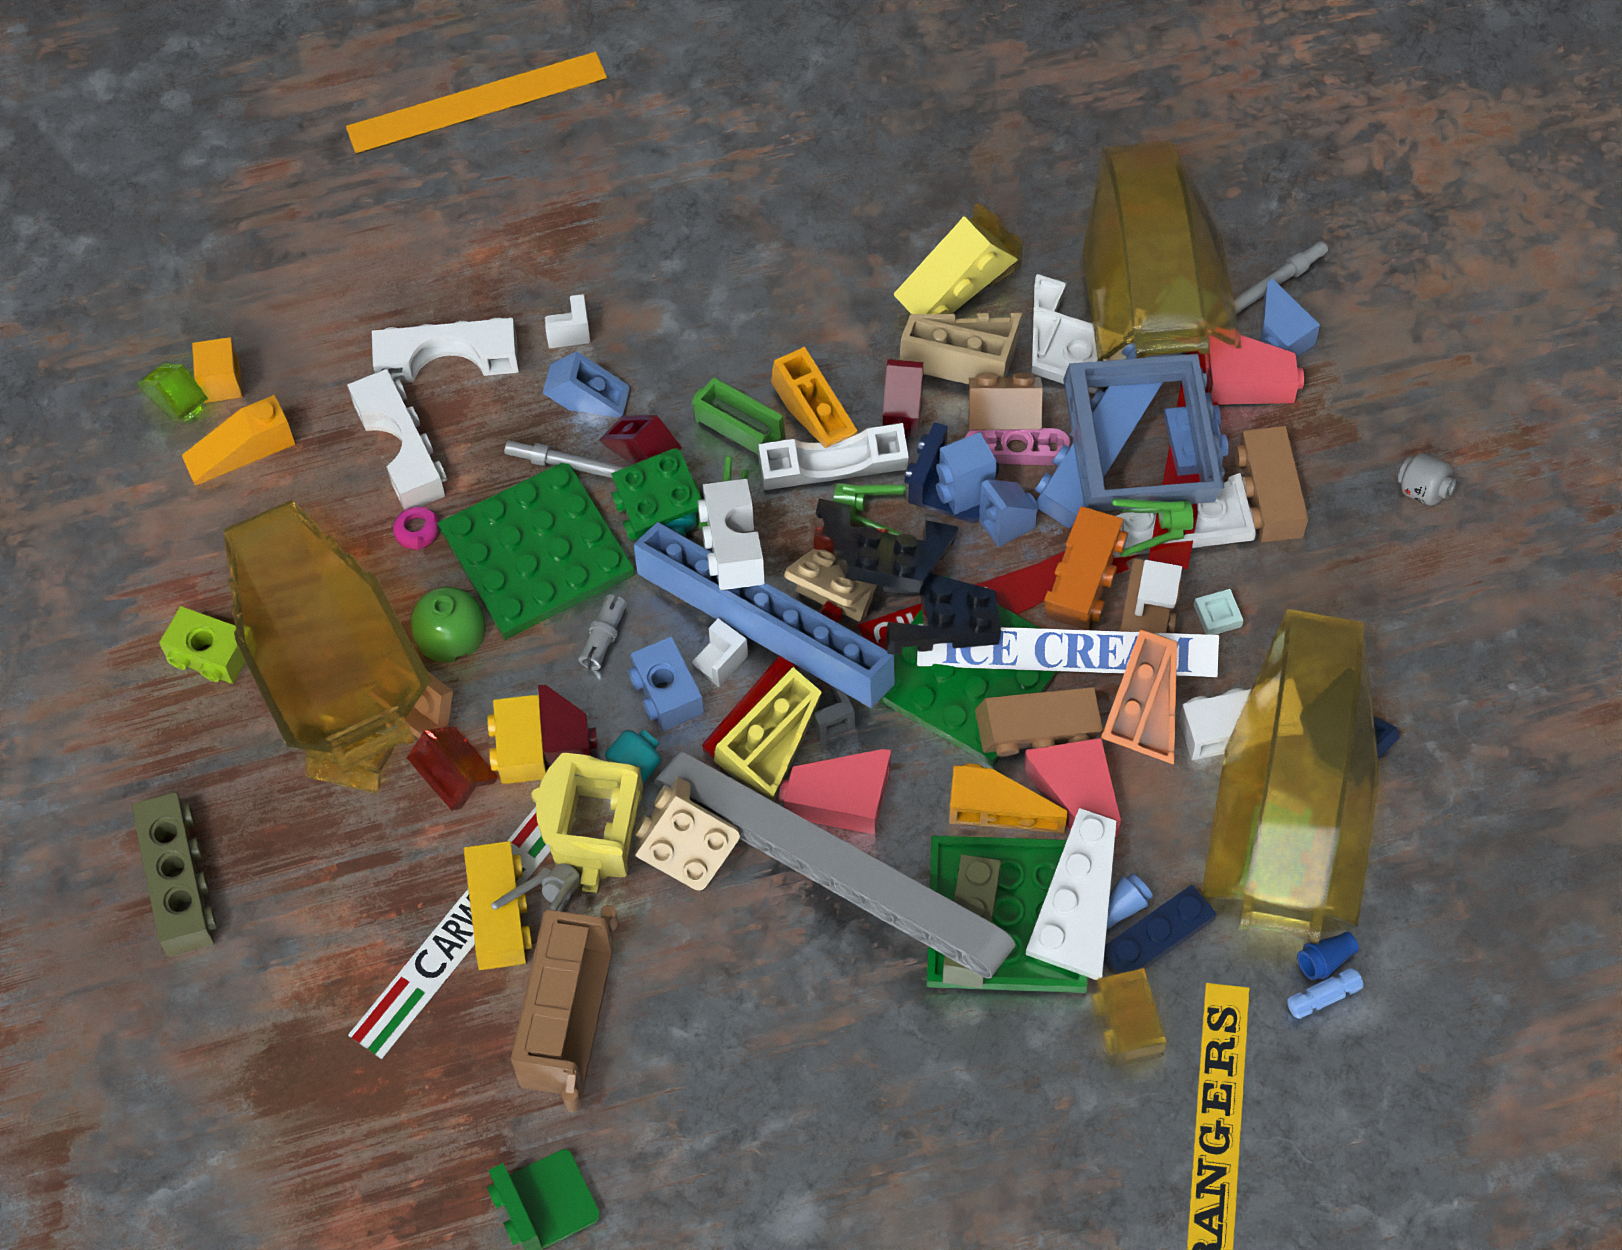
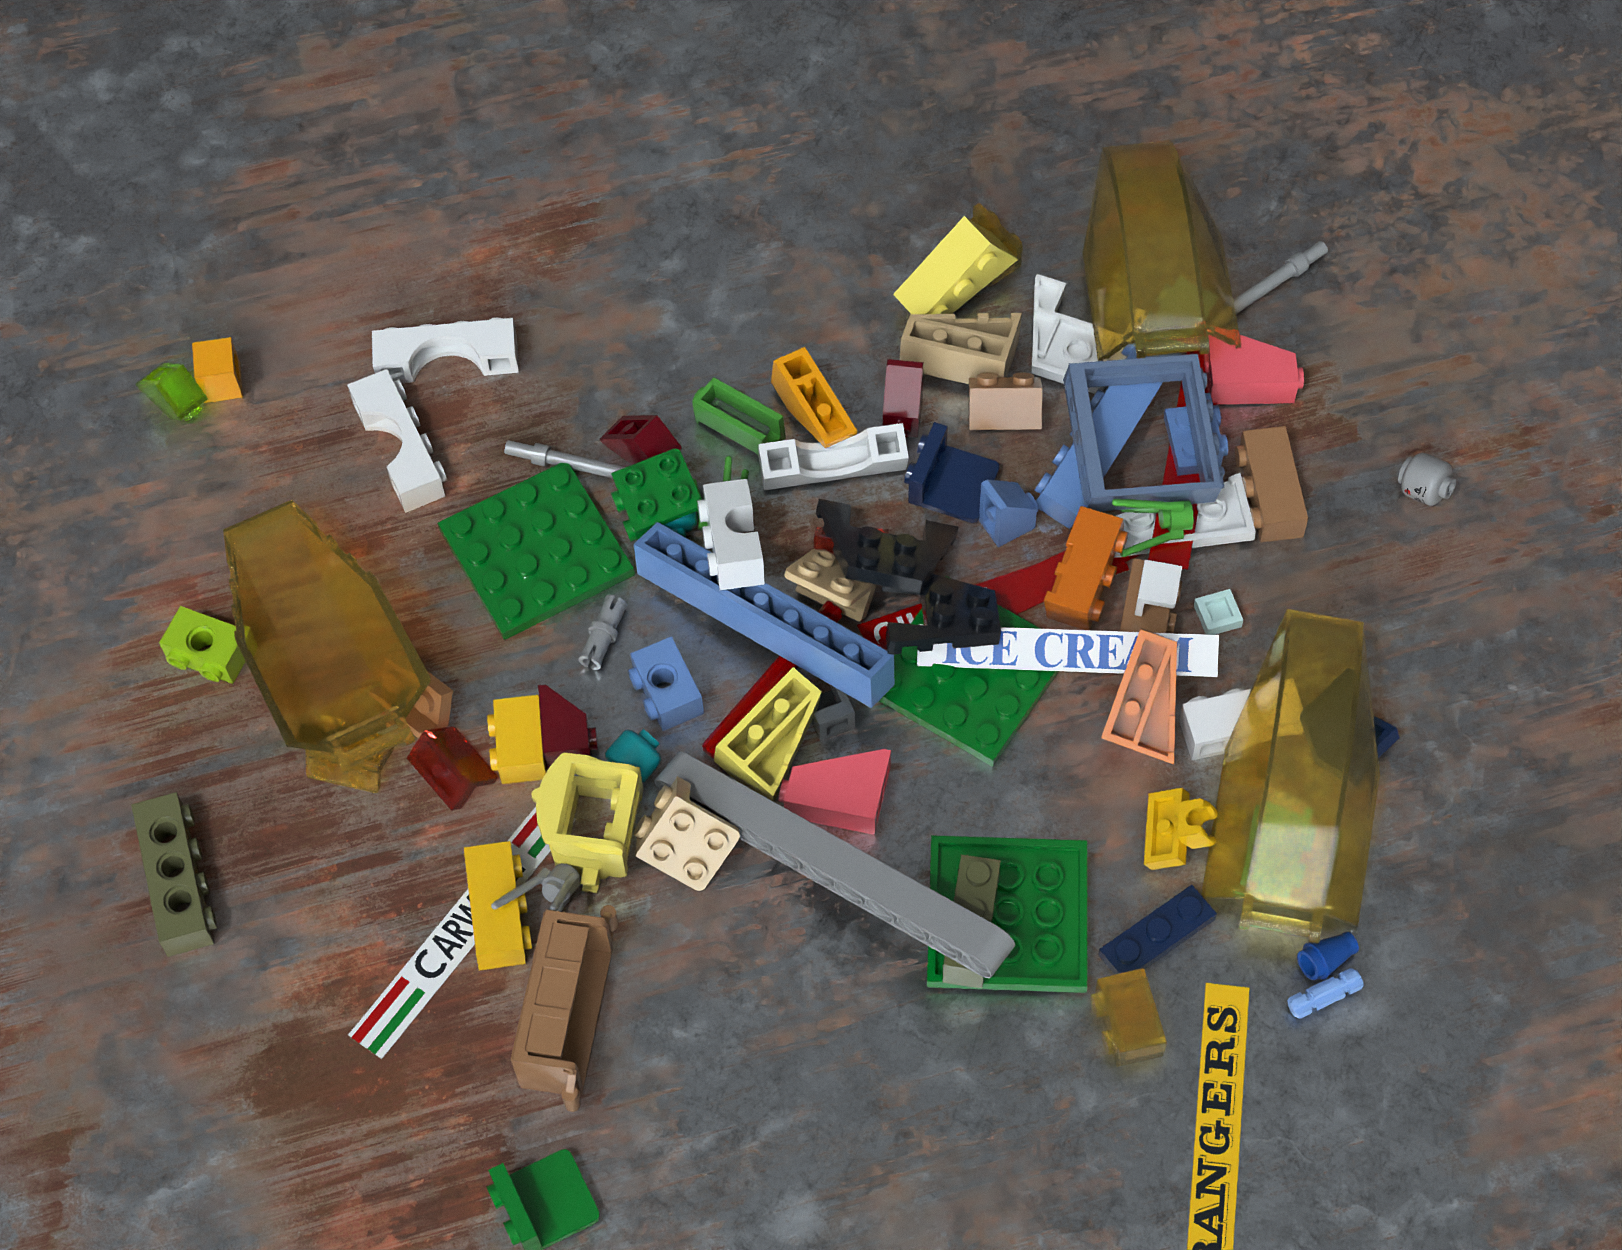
(240, 440): light orange slope -> none
(418, 539): dark pink piece -> none
(447, 624): bright green cylinder -> none
(475, 102): light orange sticker -> none
(568, 328): white panel -> none
(585, 387): medium blue slope -> none
(723, 653): white panel -> none
(857, 495): bright green plant -> none
(963, 470): medium blue brick -> none
(993, 800): light orange slope -> none
(1037, 720): medium nougat brick -> none
(1043, 436): bright pink beam -> none
(1074, 778): coral slope -> none
(1077, 903): white wing -> none
(1127, 898): medium blue cone -> none
(1174, 825): none -> yellow plate
(1286, 322): medium blue slope -> none

